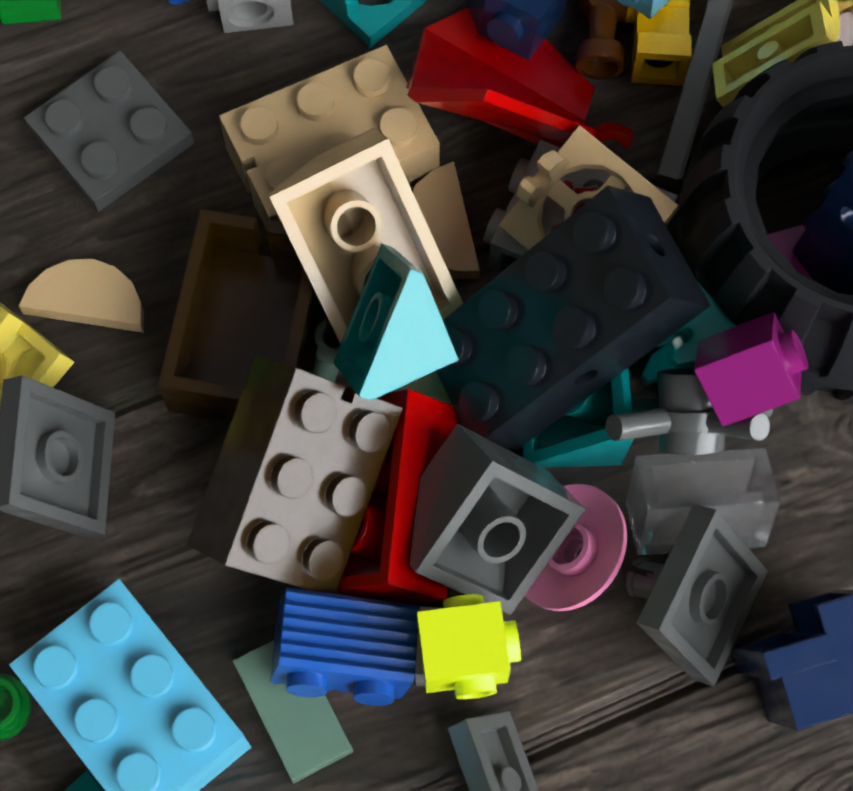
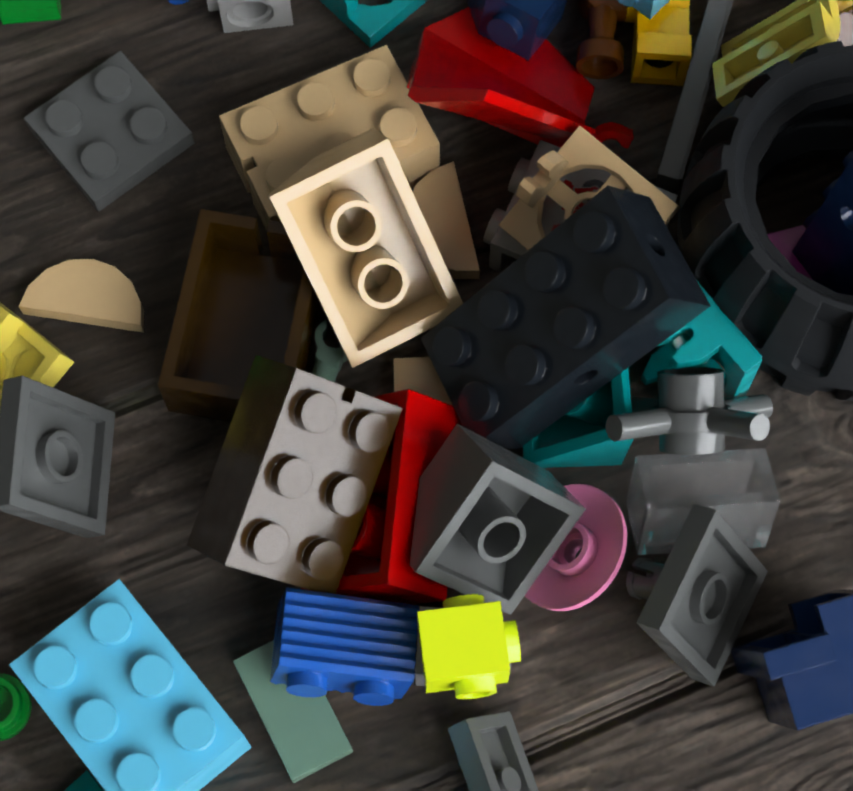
(393, 330): slope -> none
(750, 368): magenta brick -> none

